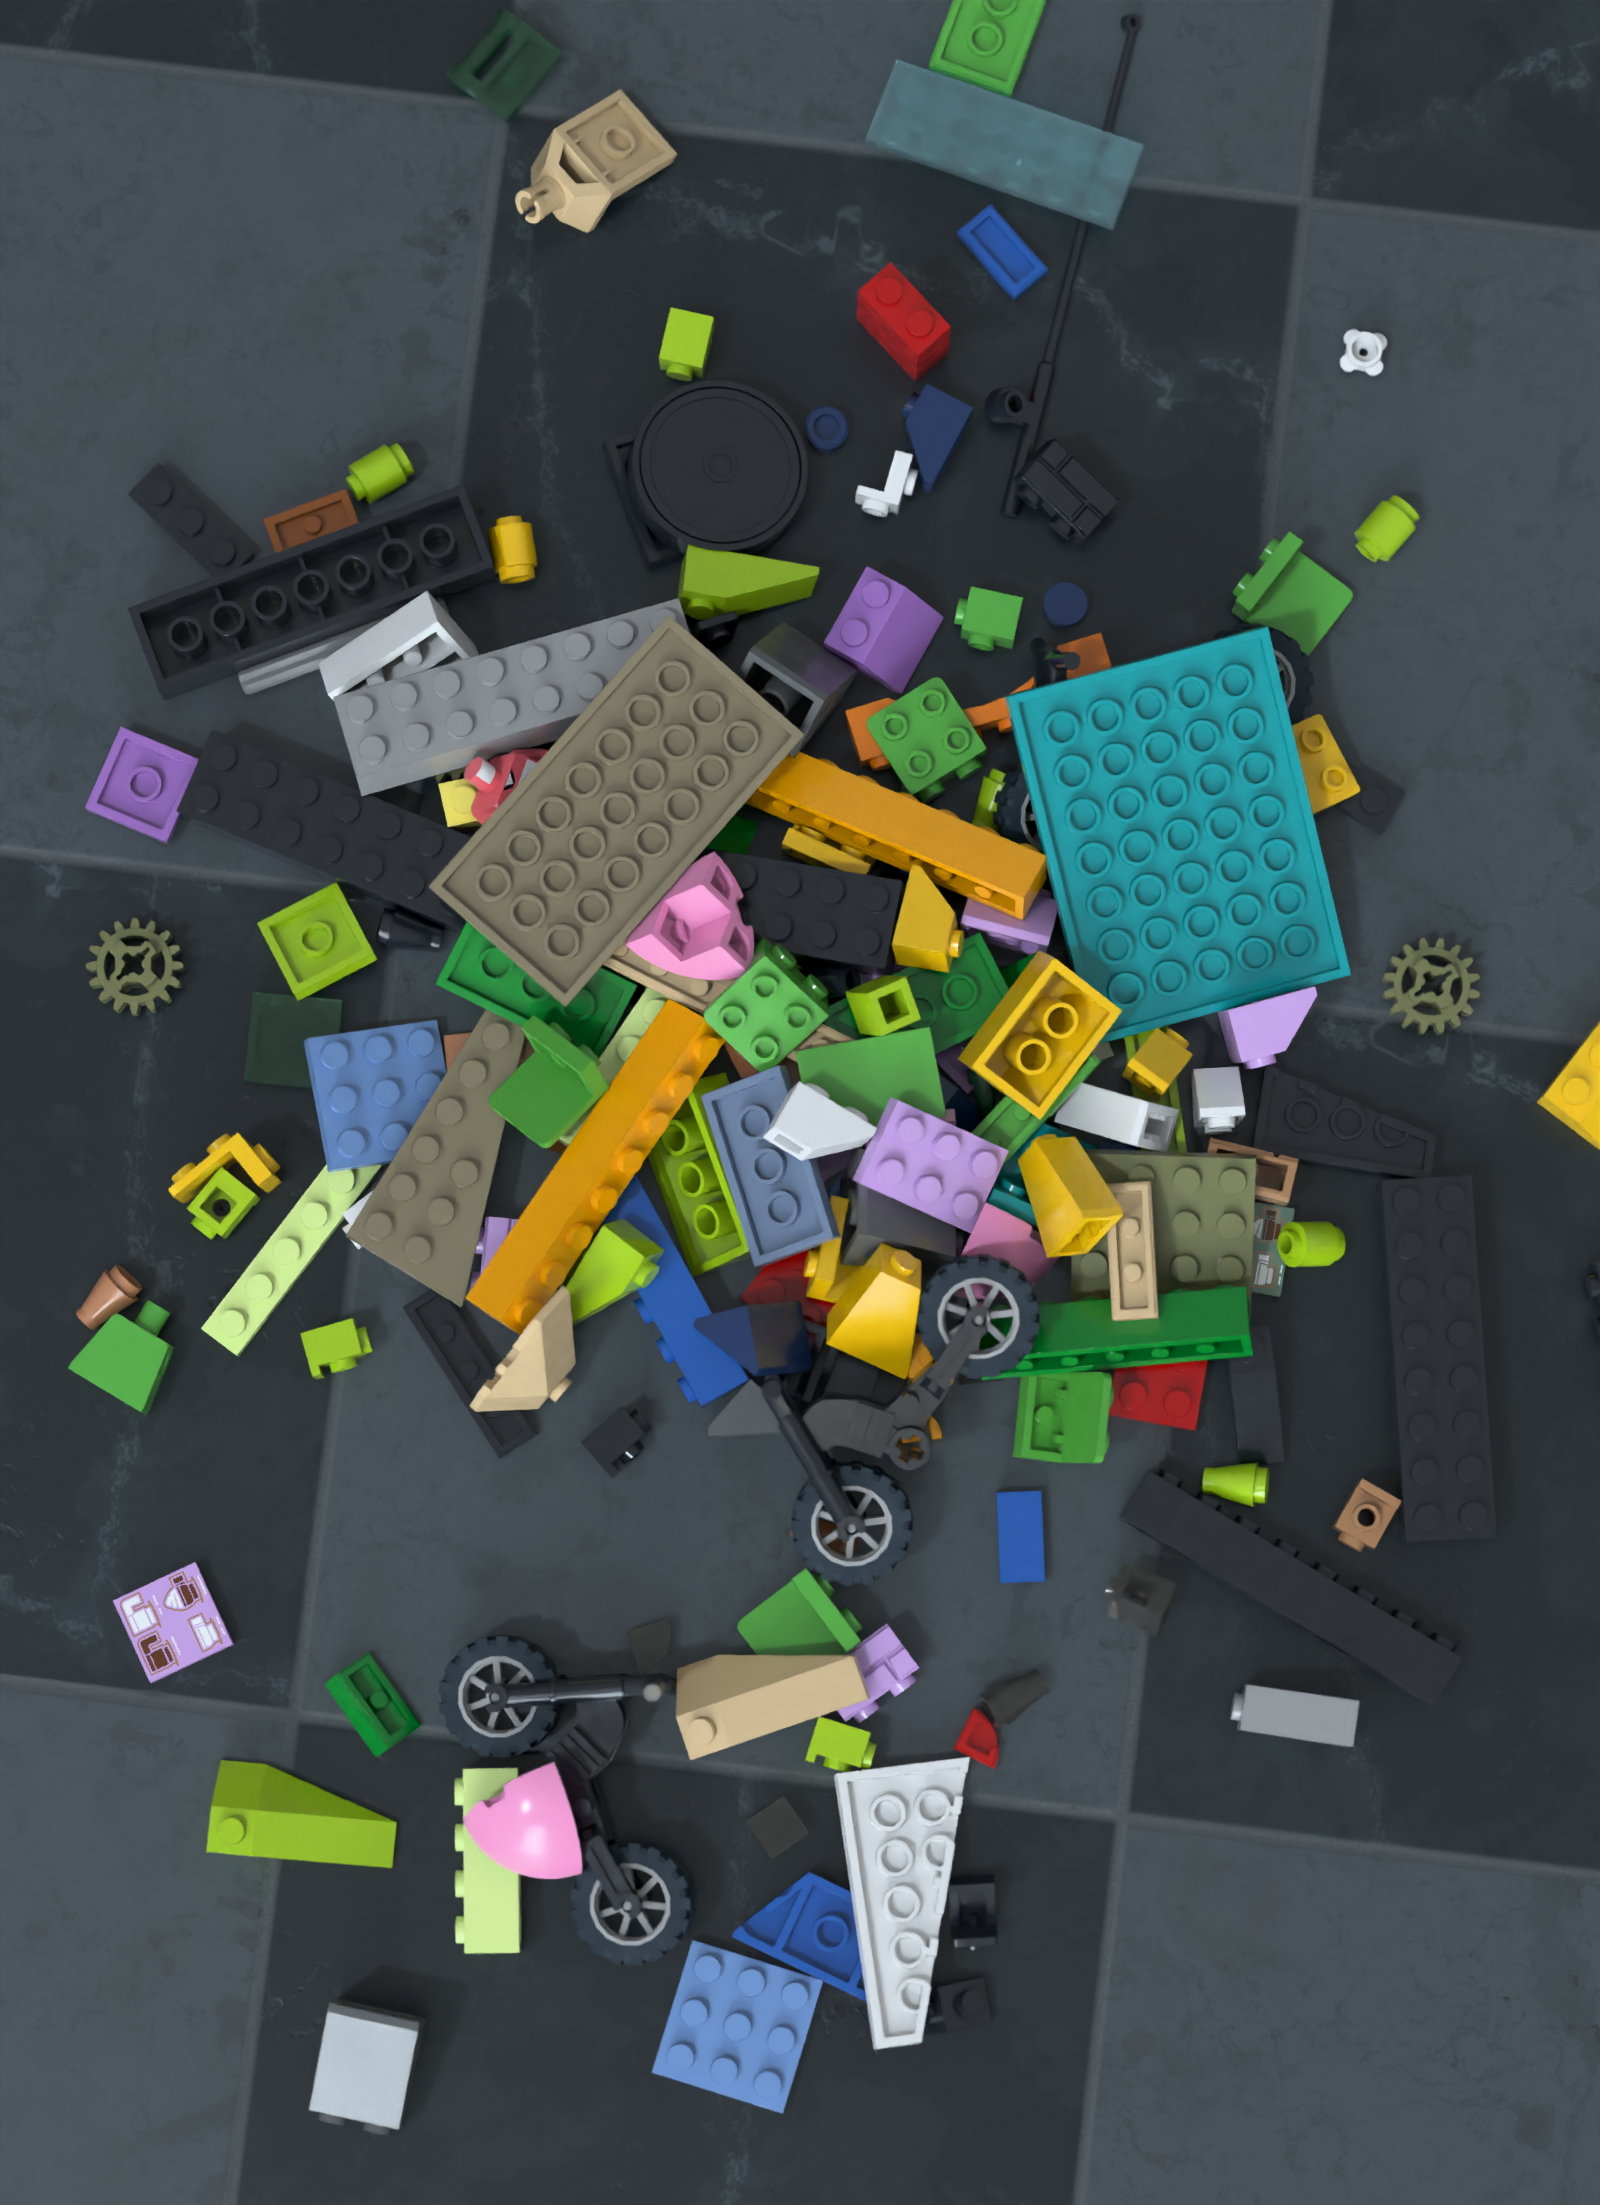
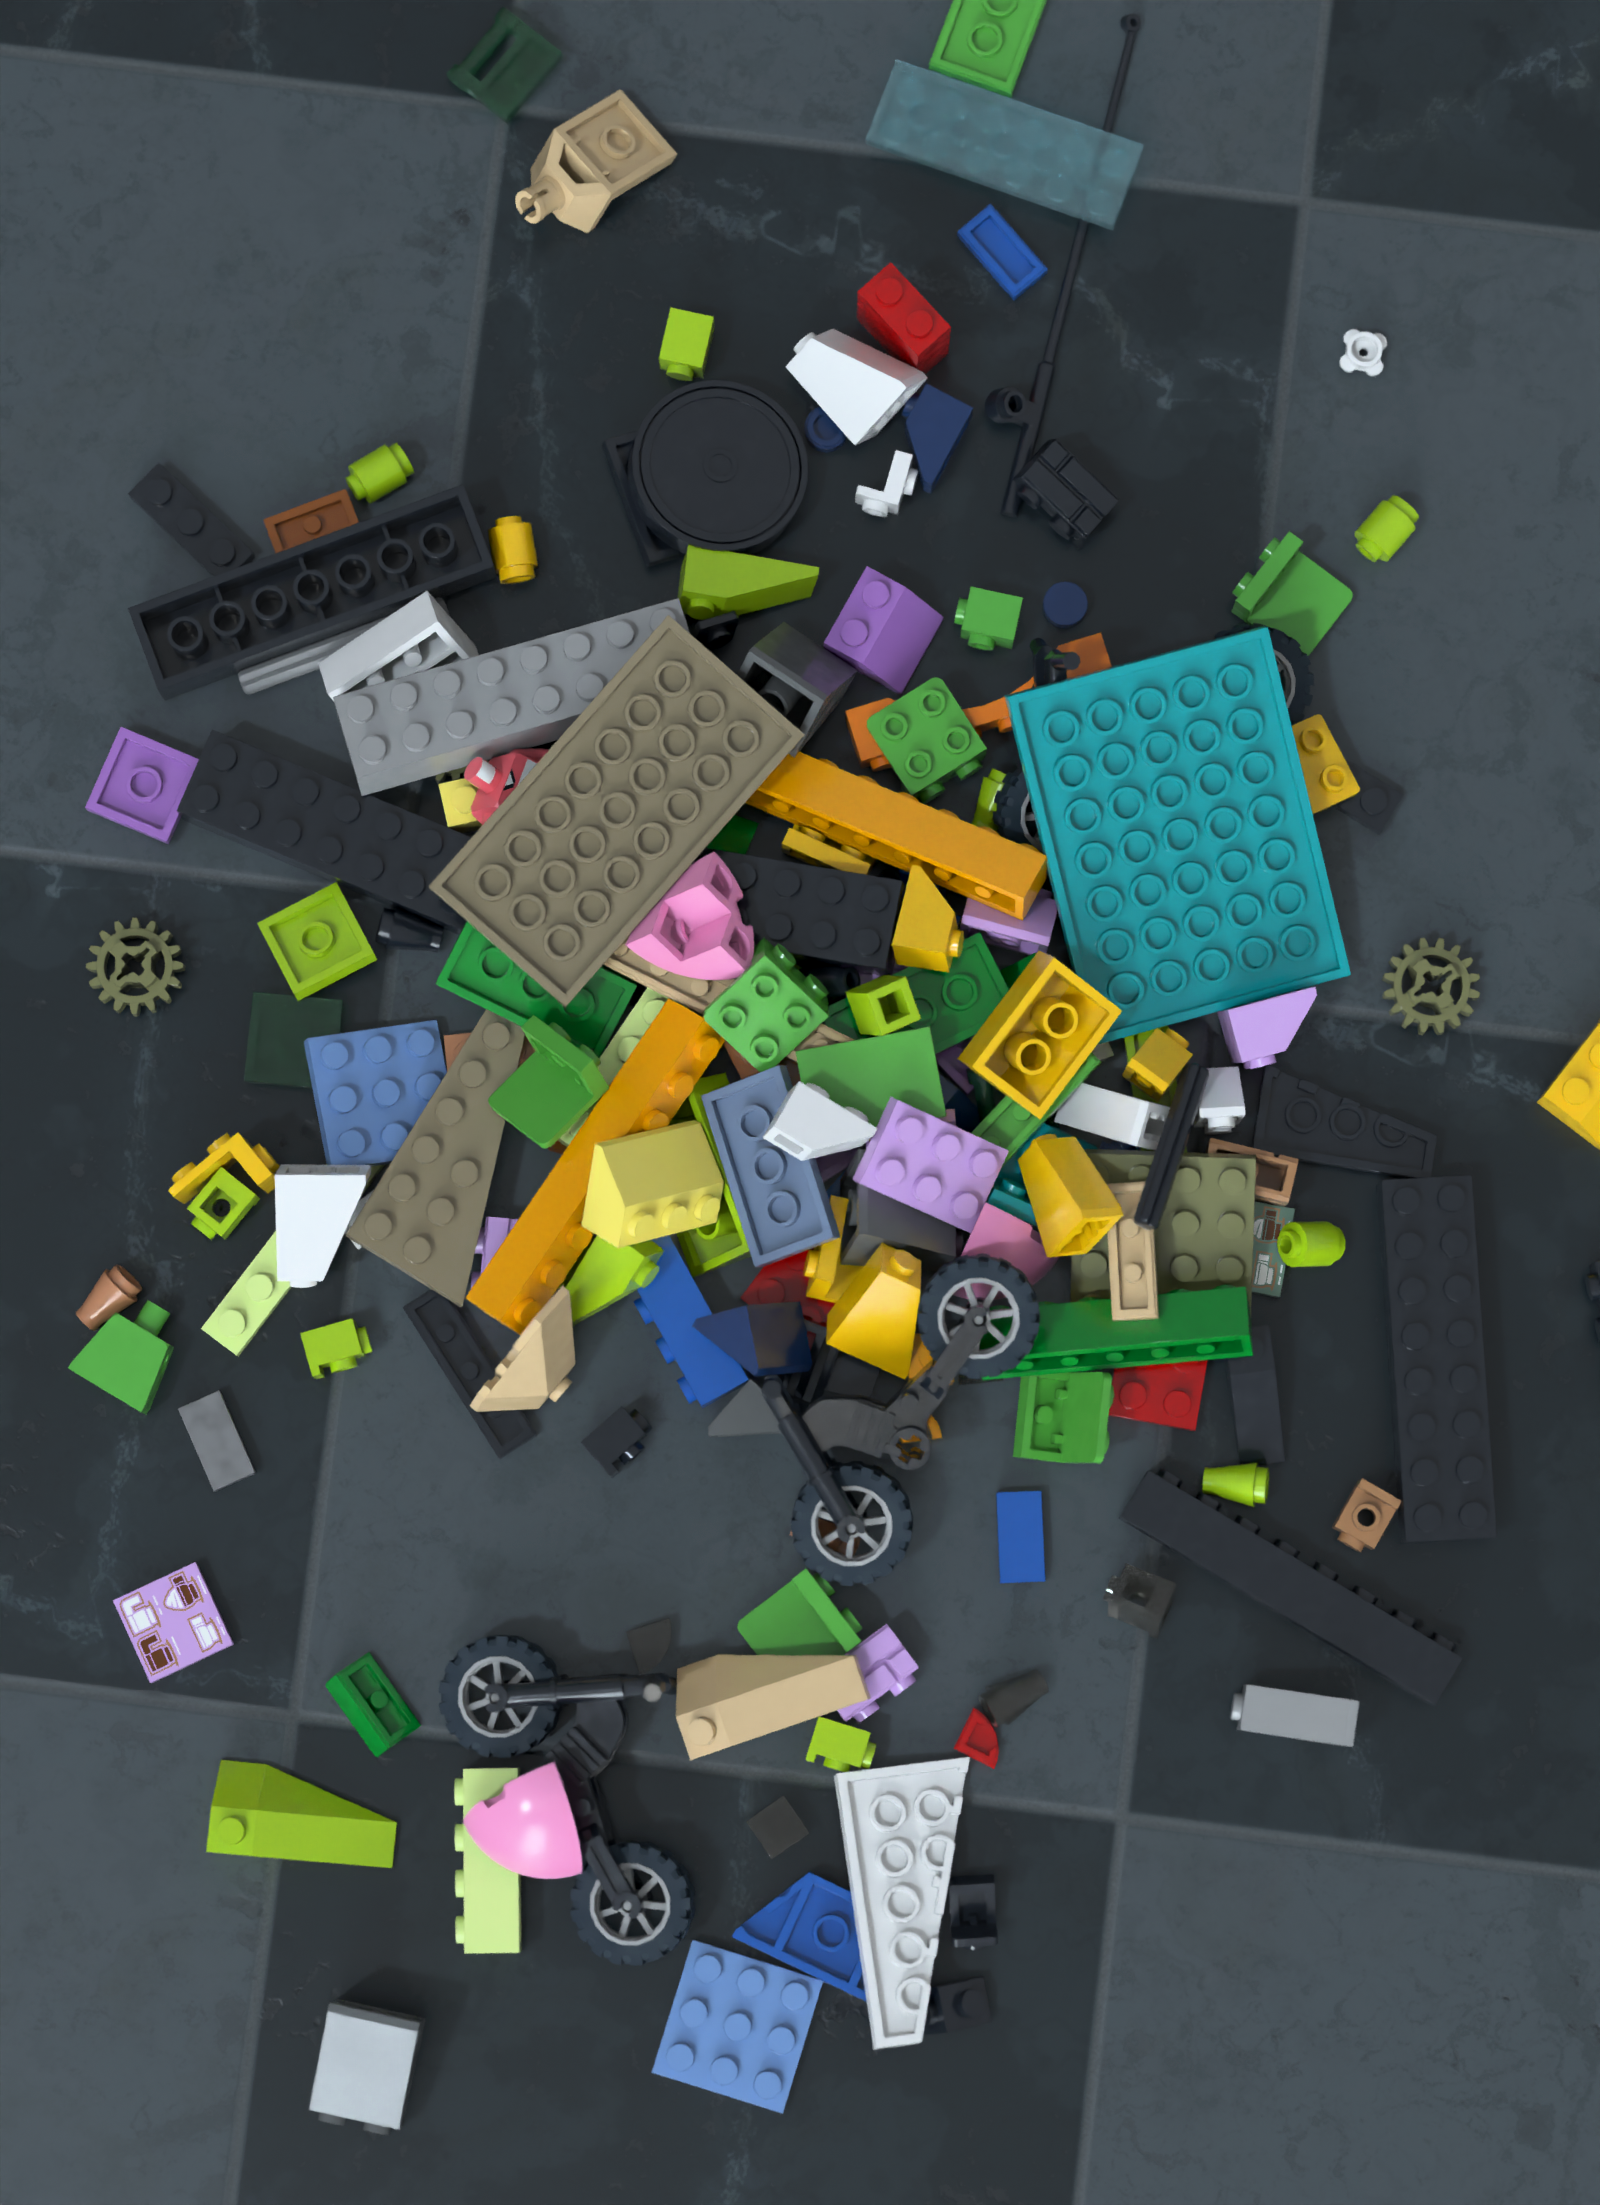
(217, 1440): none -> flat silver tile
(312, 1217): none -> white slope
(652, 1185): none -> light yellow slope
(853, 382): none -> white slope
(1171, 1146): none -> black axle

